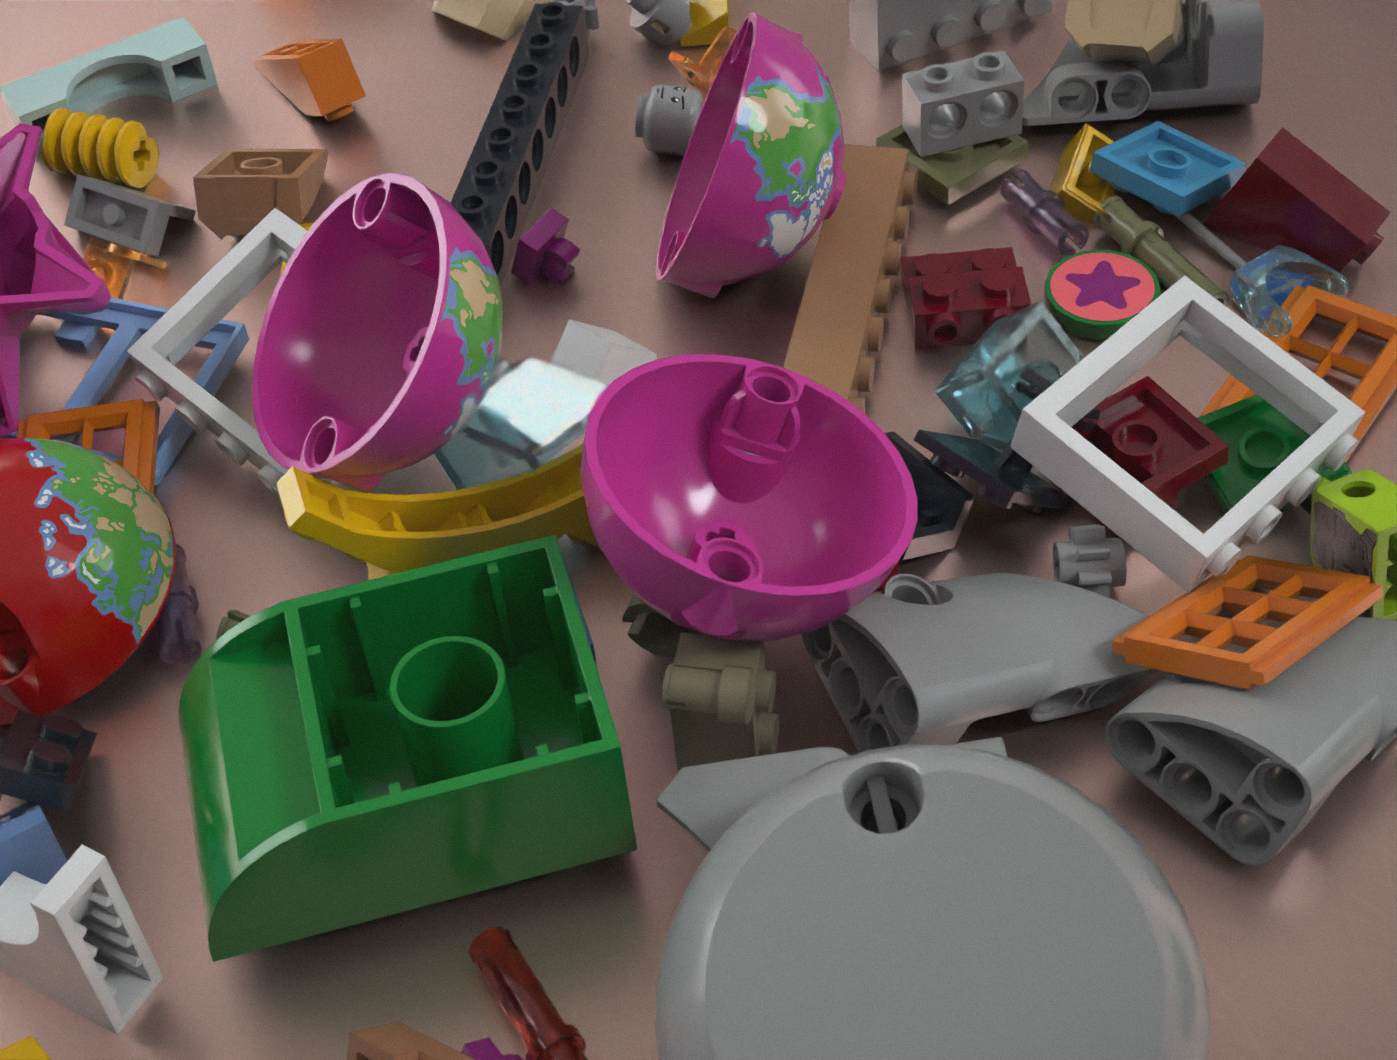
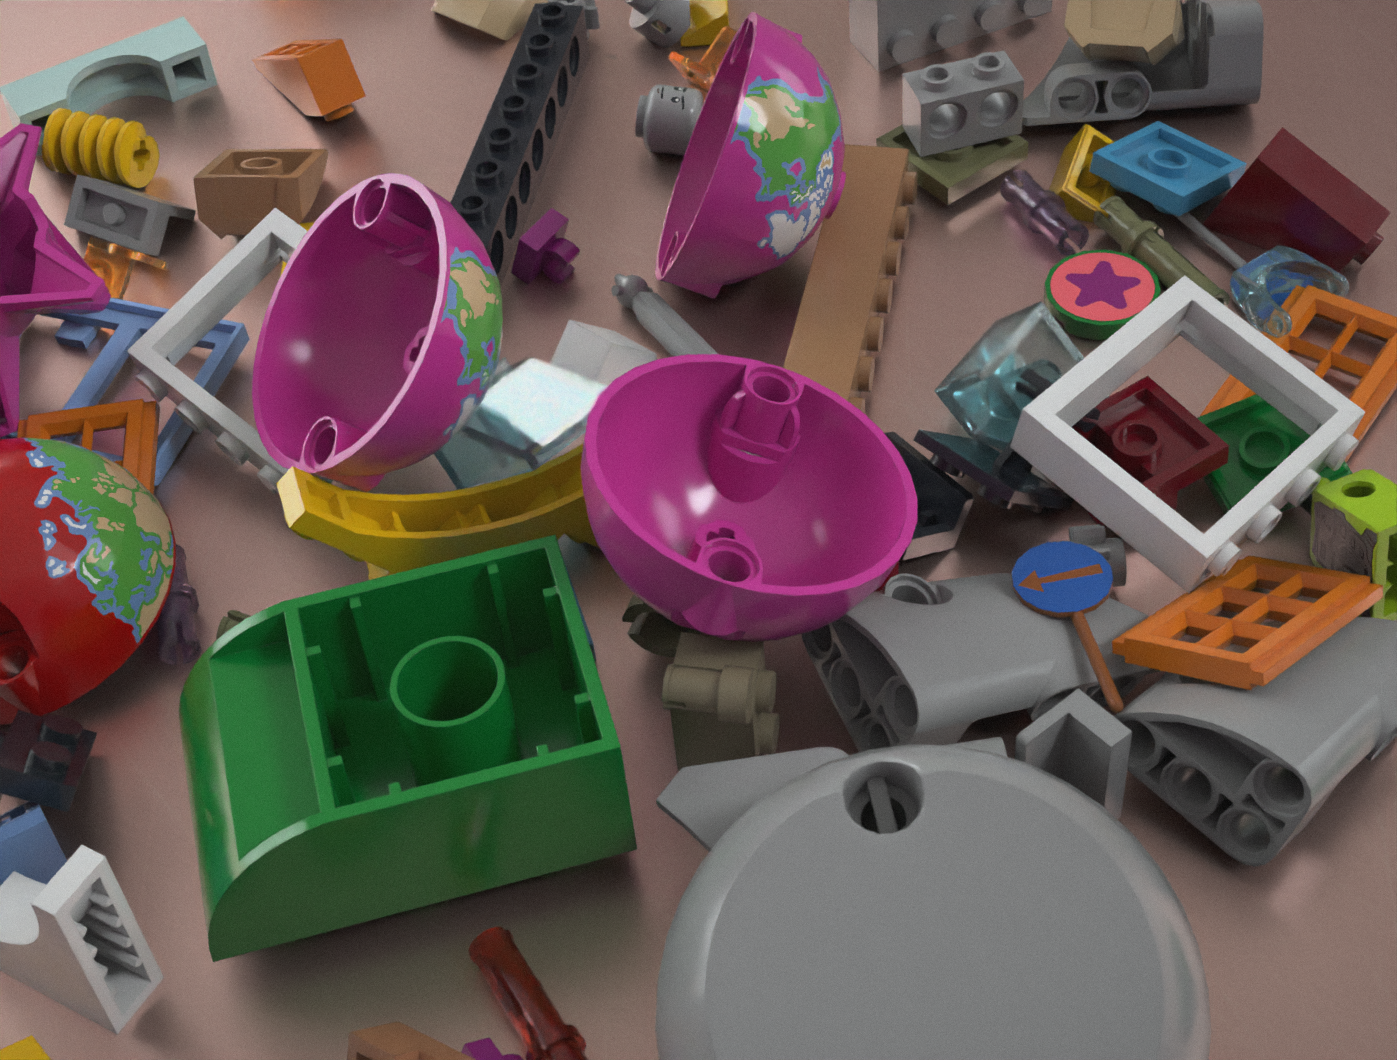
(659, 317): none -> light grey wheel
(960, 294): dark red plate -> none
(1069, 582): none -> blue piece
(1081, 747): none -> light grey panel

